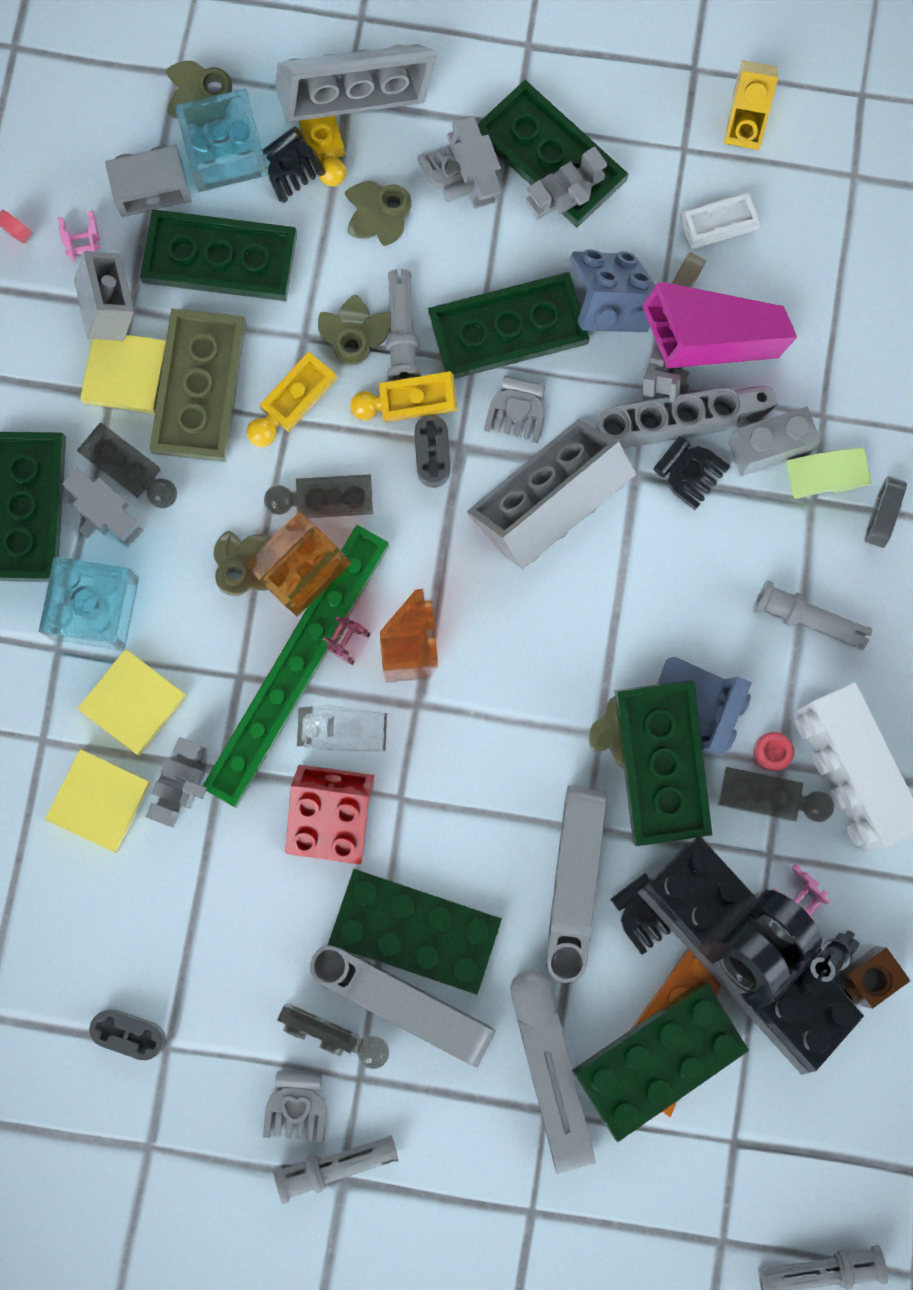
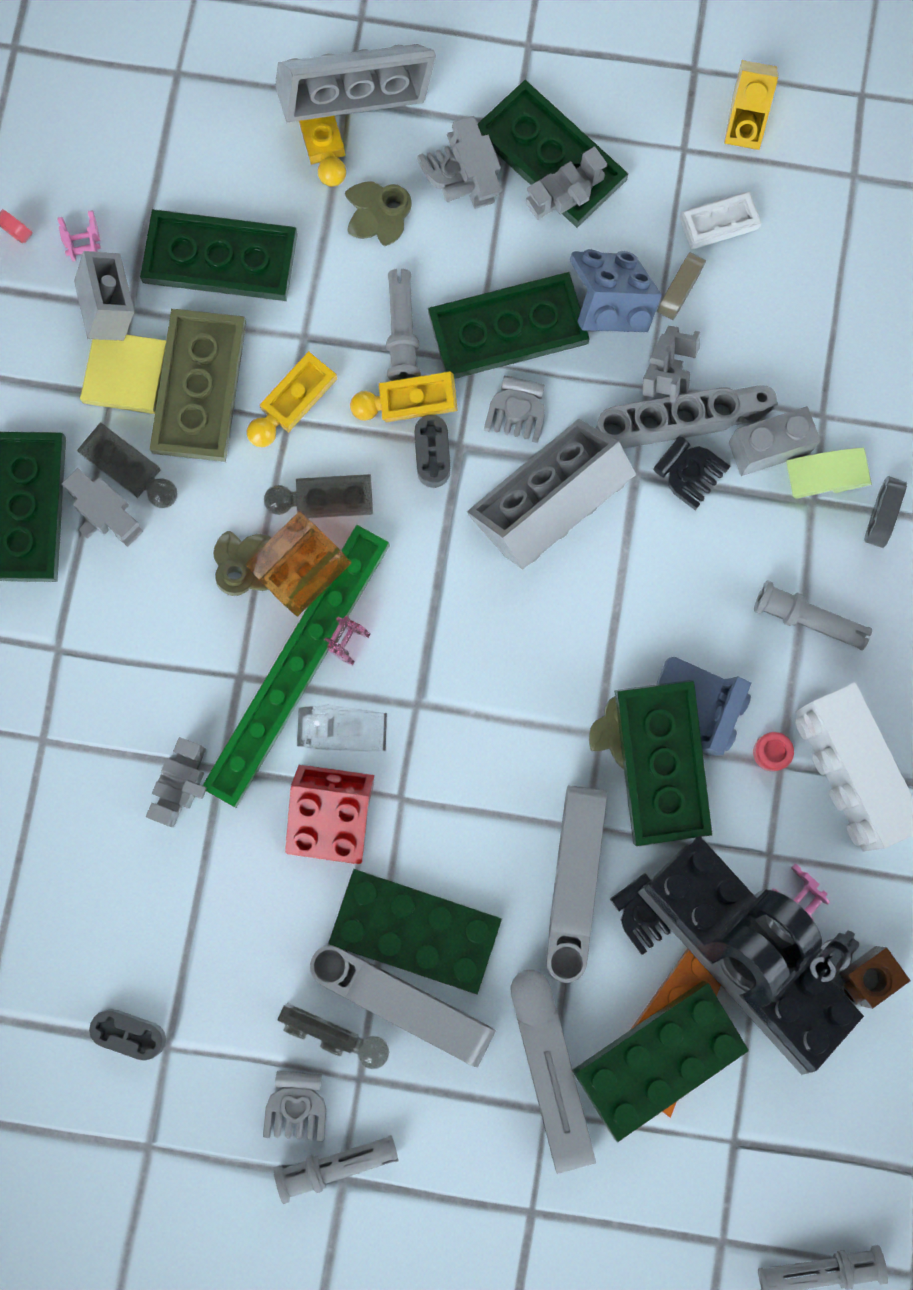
(89, 603): clear light blue brick -> none
(98, 801): light yellow tile -> none
(132, 702): light yellow tile -> none
(148, 180): light grey brick -> none
(193, 83): olive plate -> none
(221, 140): clear light blue brick -> none
(288, 158): black piece -> none
(356, 327): olive plate -> none
(405, 642): clear orange slope -> none
(715, 327): dark pink slope -> none
(772, 796): clear smoke plate -> none

